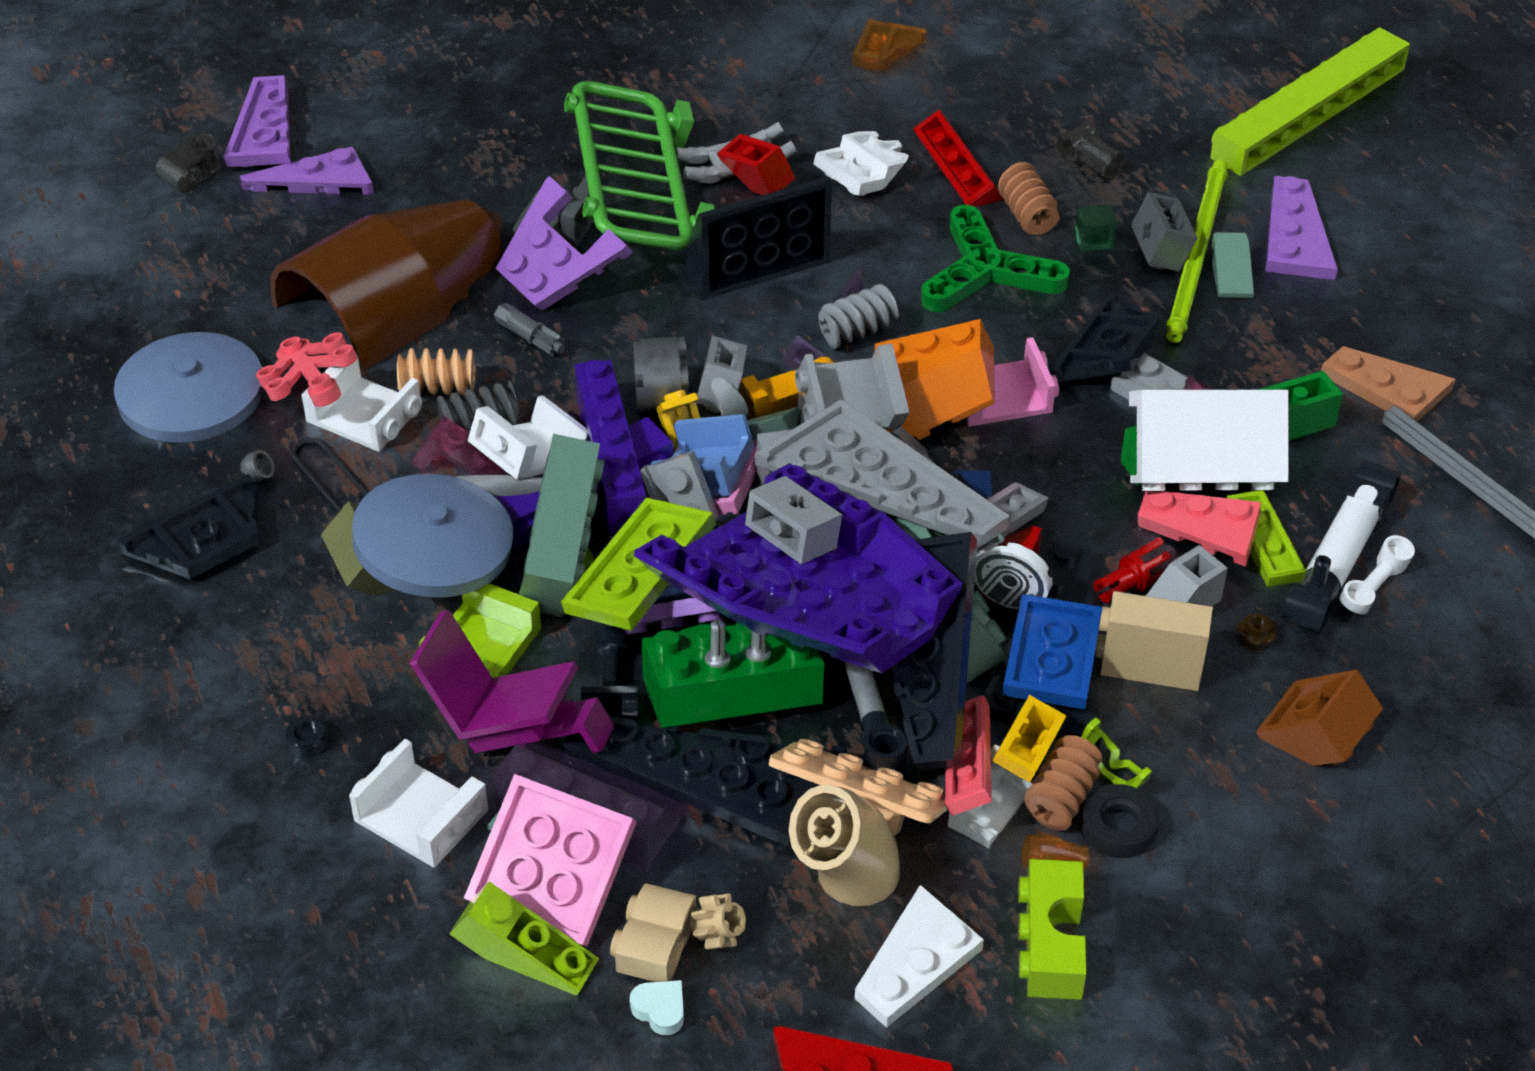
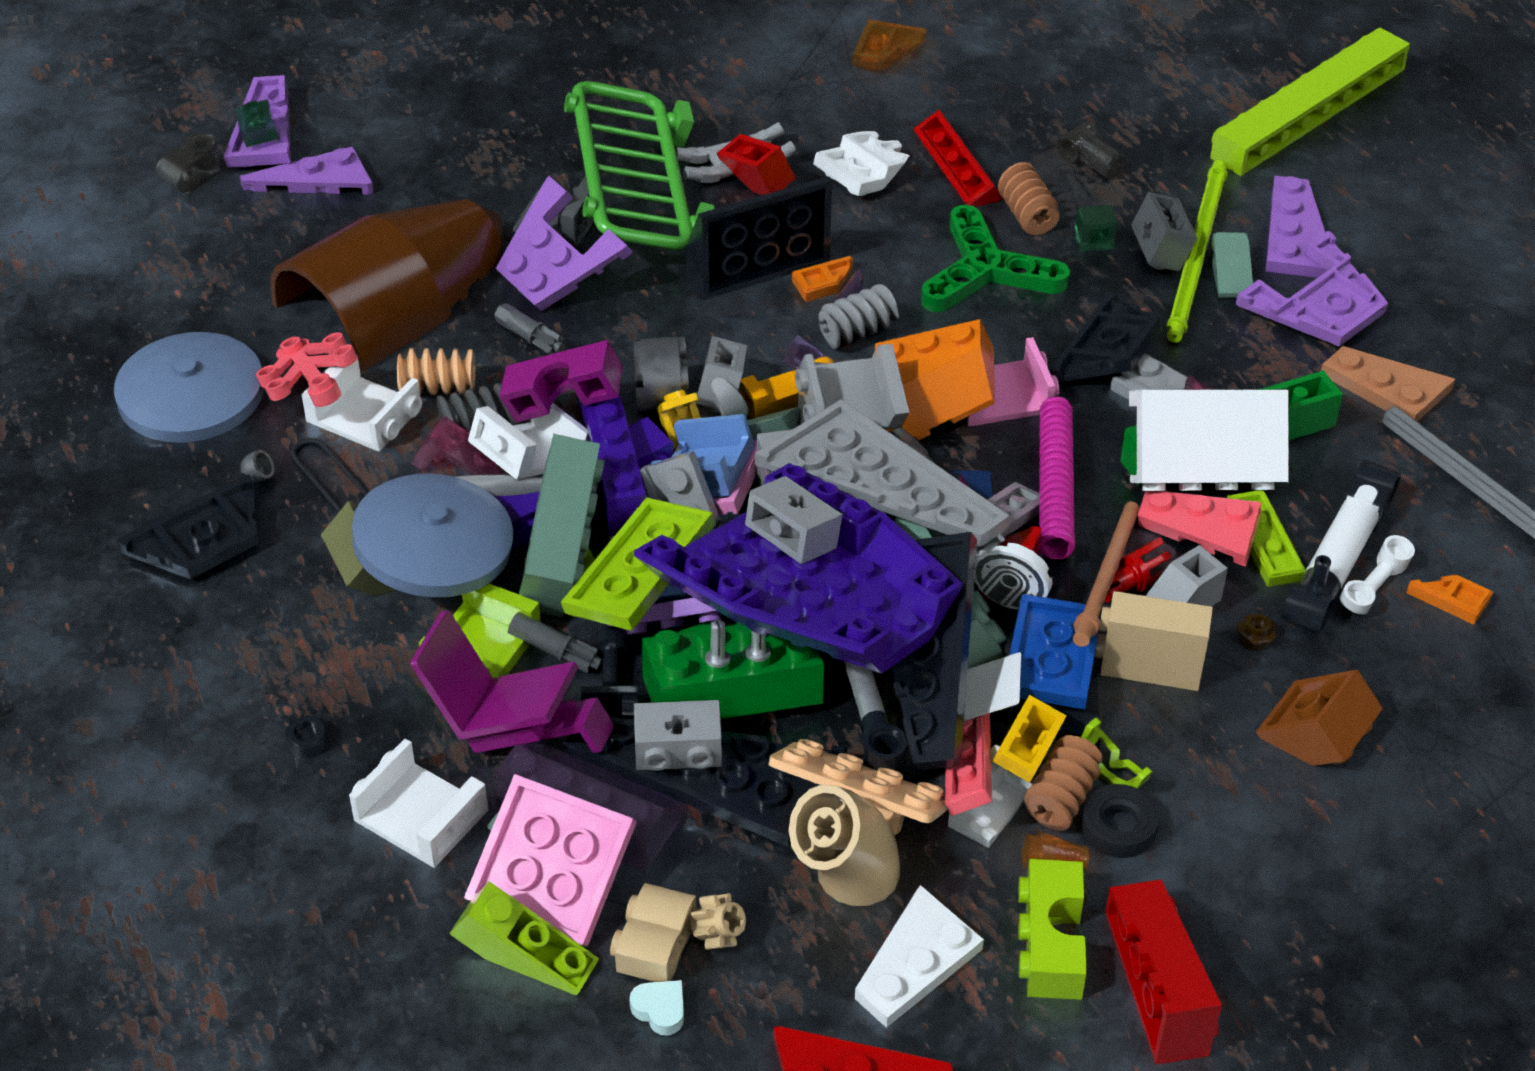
(256, 122): none -> plate
(535, 383): none -> magenta arch
(554, 642): none -> dark grey piece
(677, 735): none -> light grey brick
(822, 279): none -> orange tile
(993, 686): none -> white sticker
(1056, 478): none -> dark pink piece
(1088, 621): none -> nougat bar
(1163, 972): none -> red wedge
(1327, 308): none -> medium lavender wing
(1453, 596): none -> orange tile

